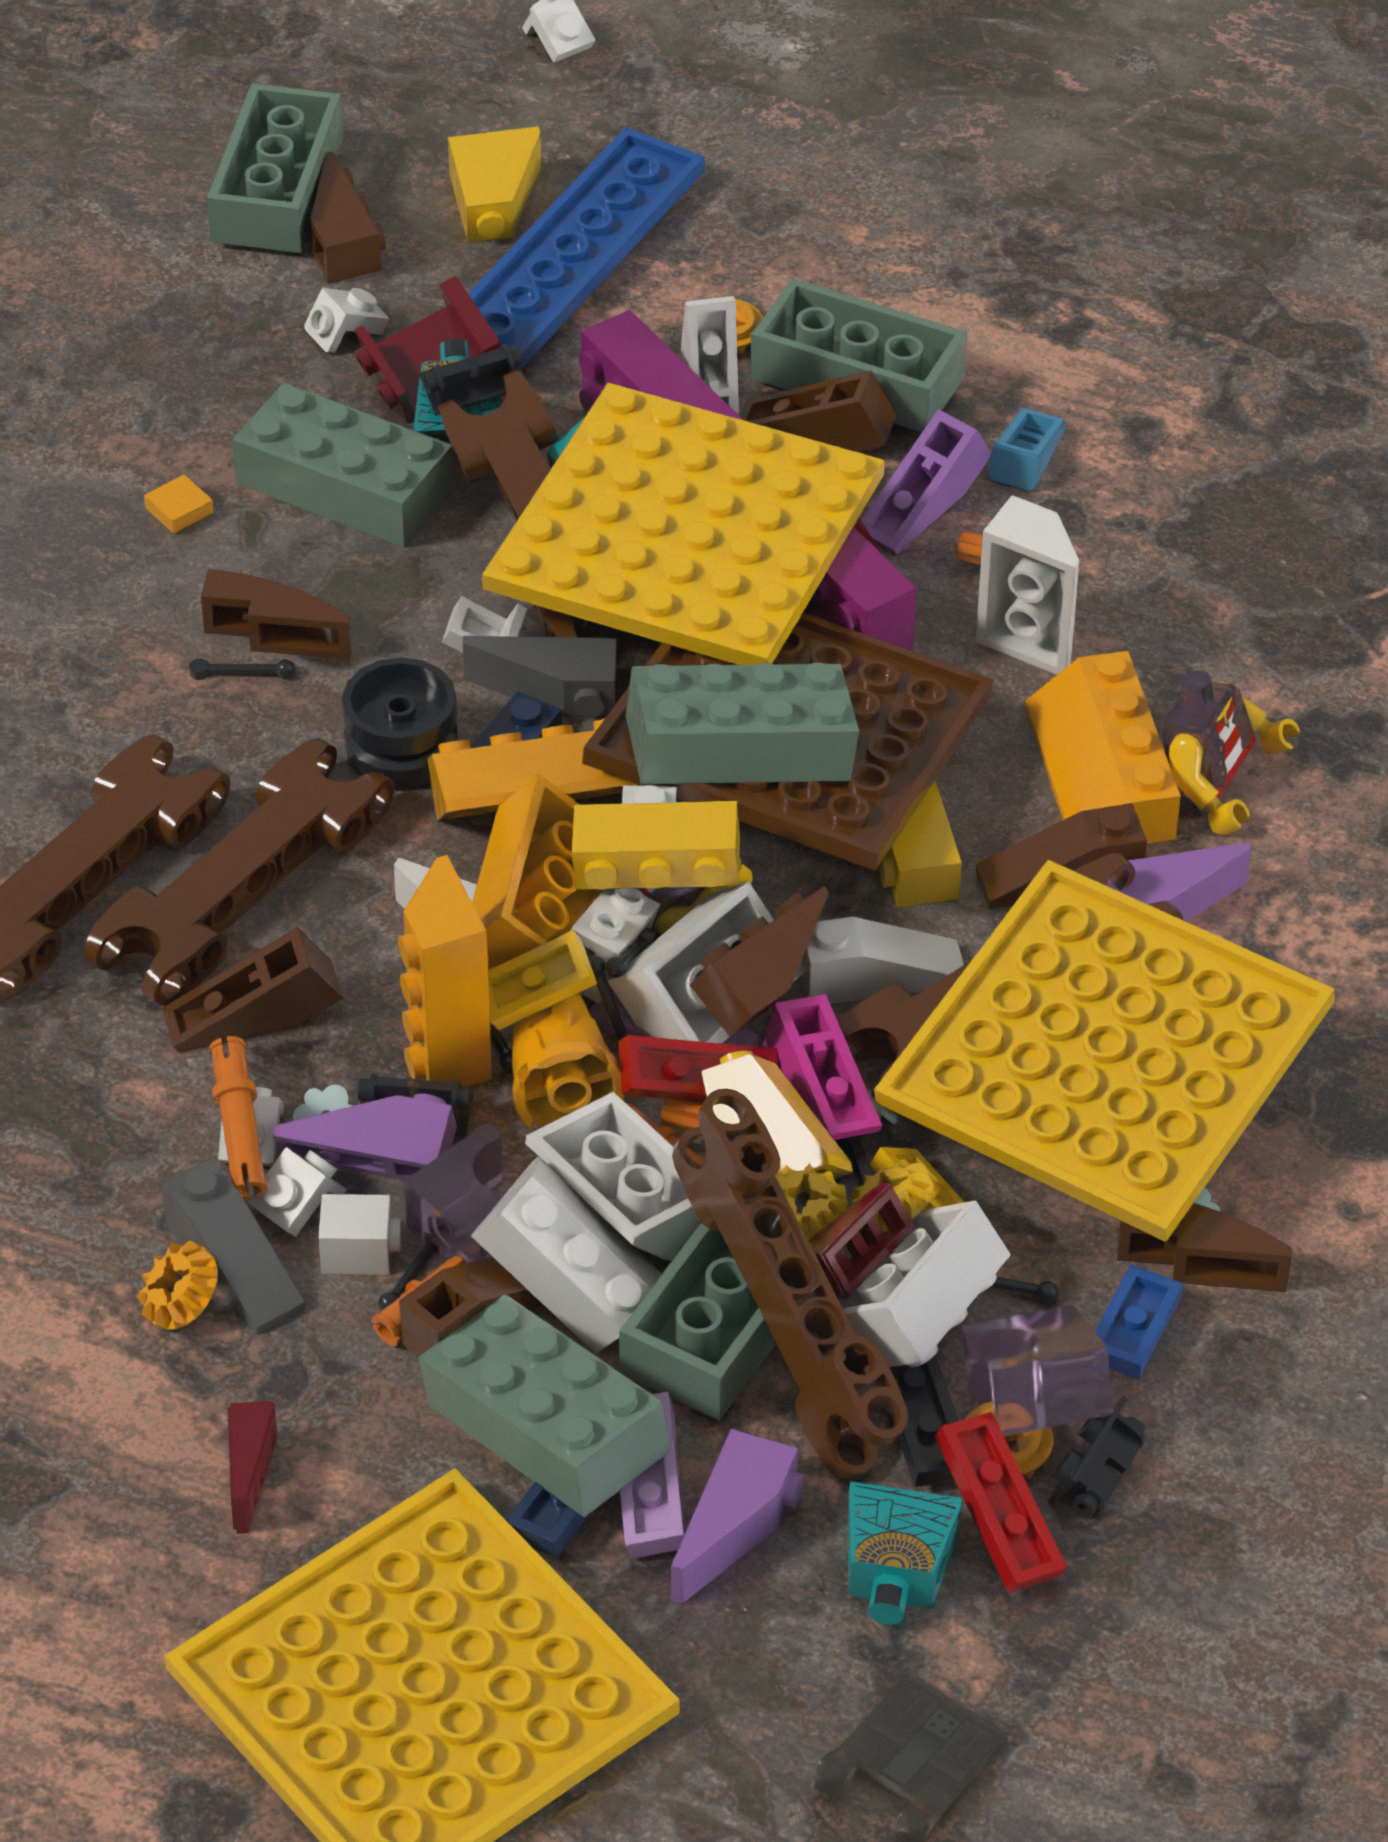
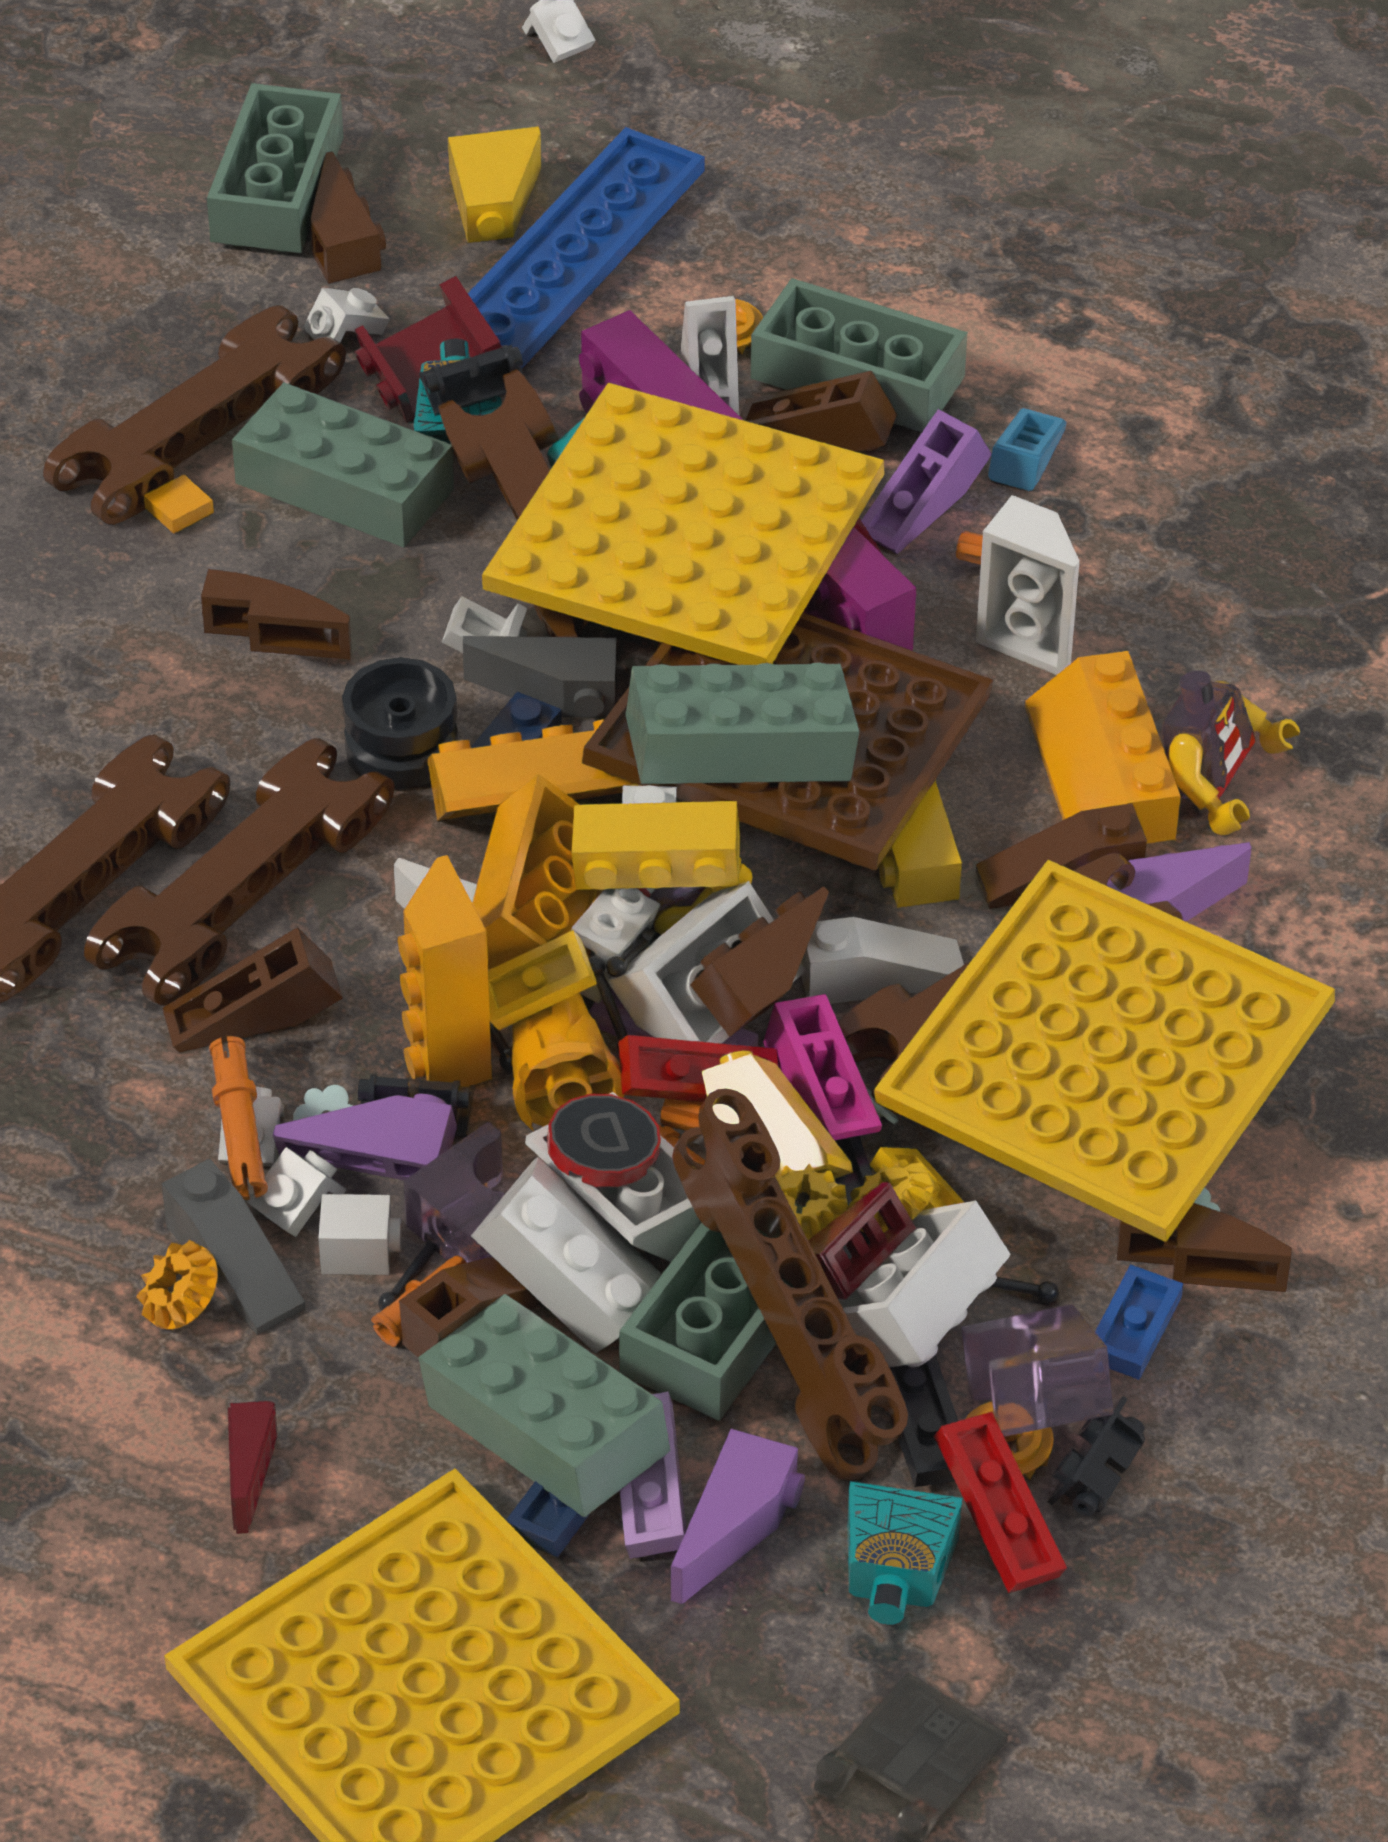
(152, 442): none -> reddish brown piece
(201, 669): black hinge -> none
(603, 1139): none -> tile

